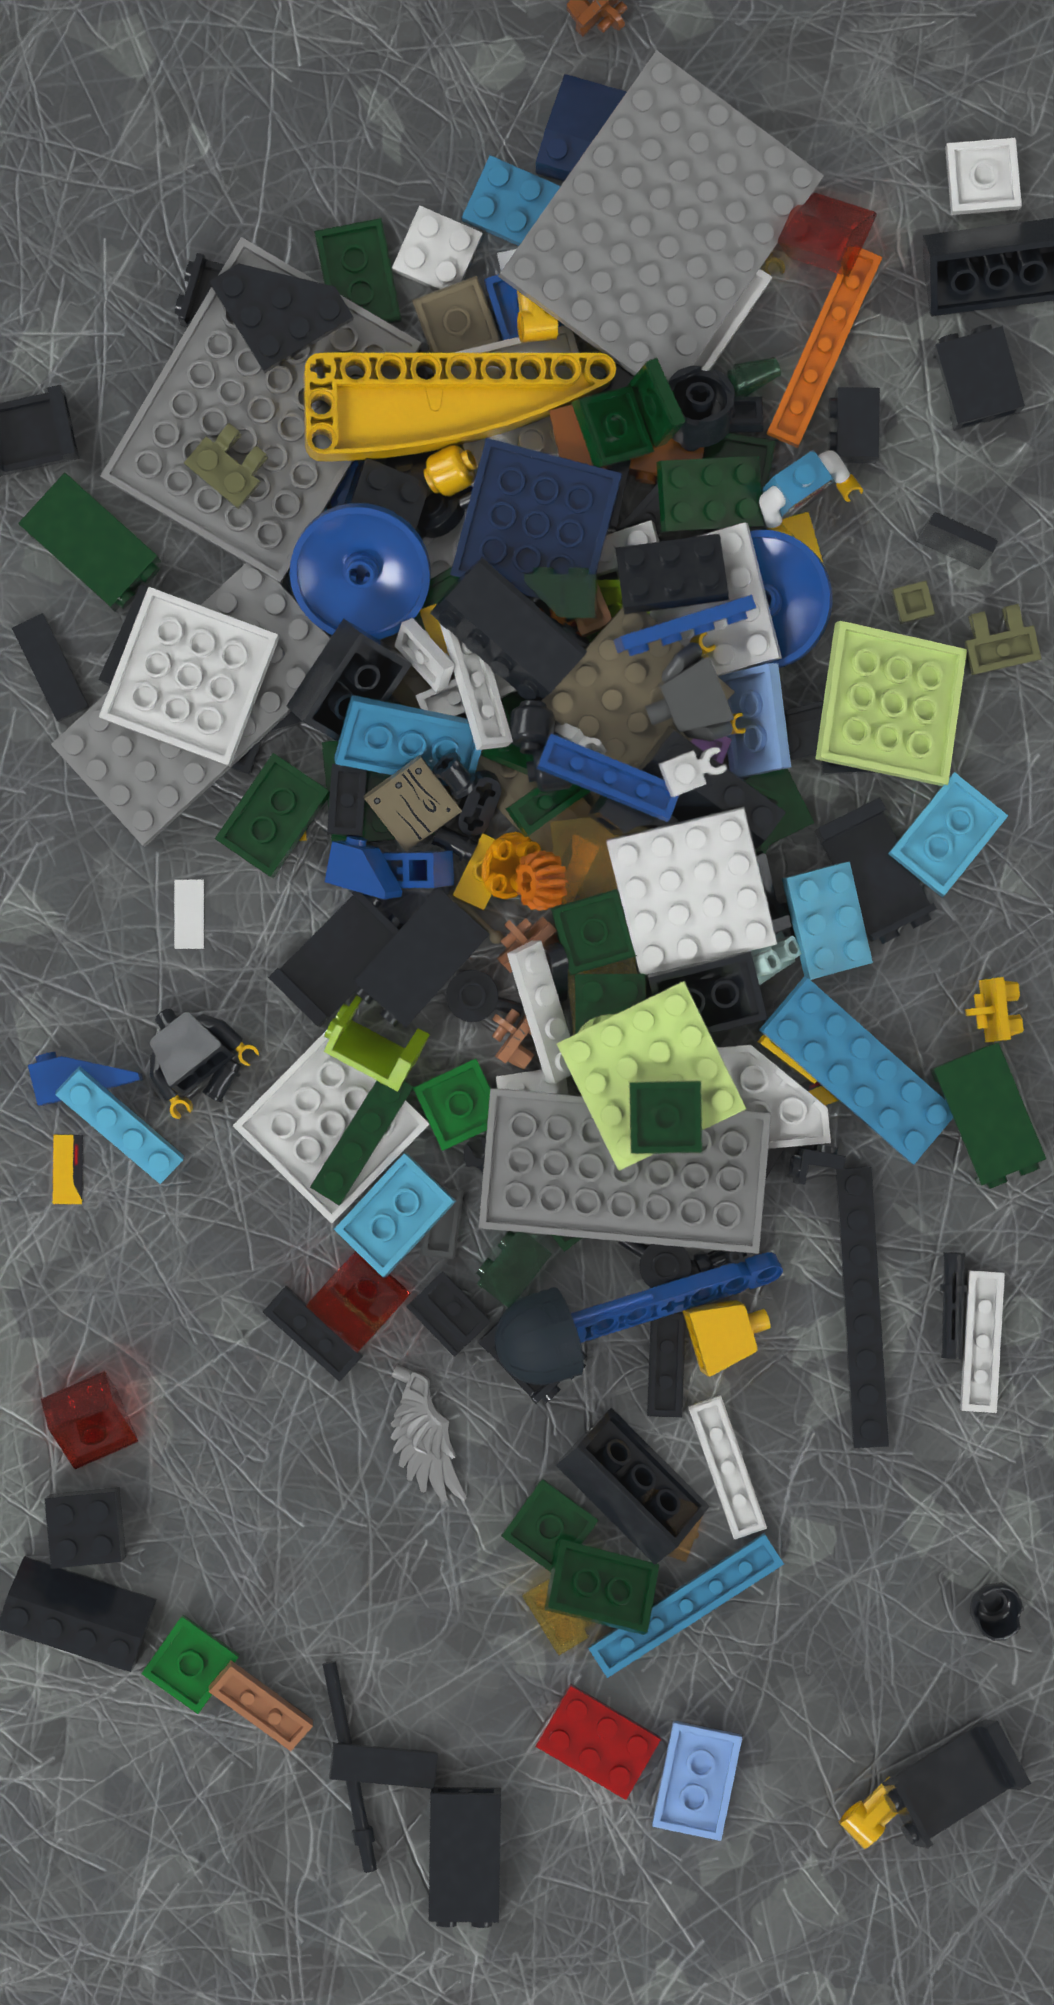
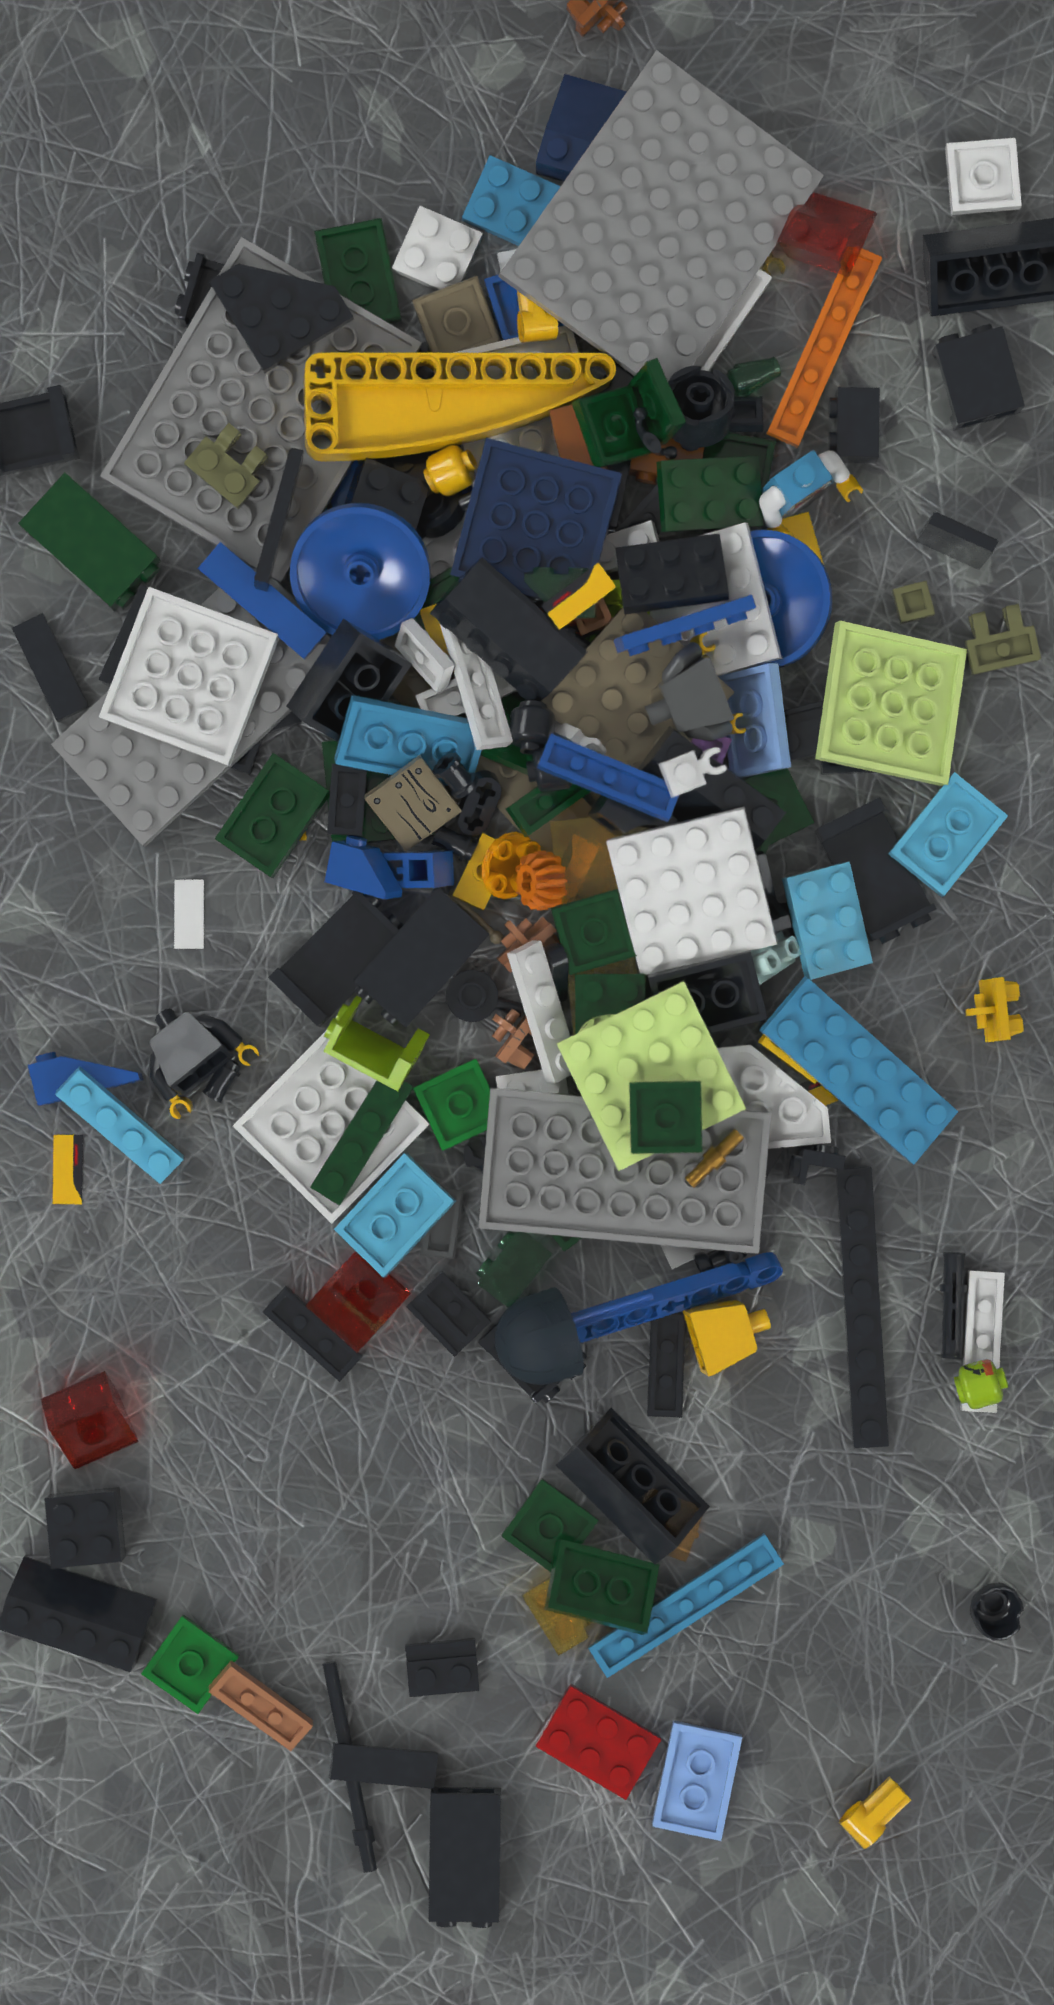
(267, 607): none -> blue tile
(278, 519): none -> black tile
(424, 1437): light grey animal -> none
(442, 1667): none -> black plate
(579, 596): none -> yellow sticker
(650, 440): none -> black piece
(660, 1262): black piece -> none
(714, 1158): none -> pearl gold bar
(727, 1467): white tile -> none
(954, 1781): black panel -> none
(980, 1384): none -> lime head
(989, 1115): dark green panel -> none

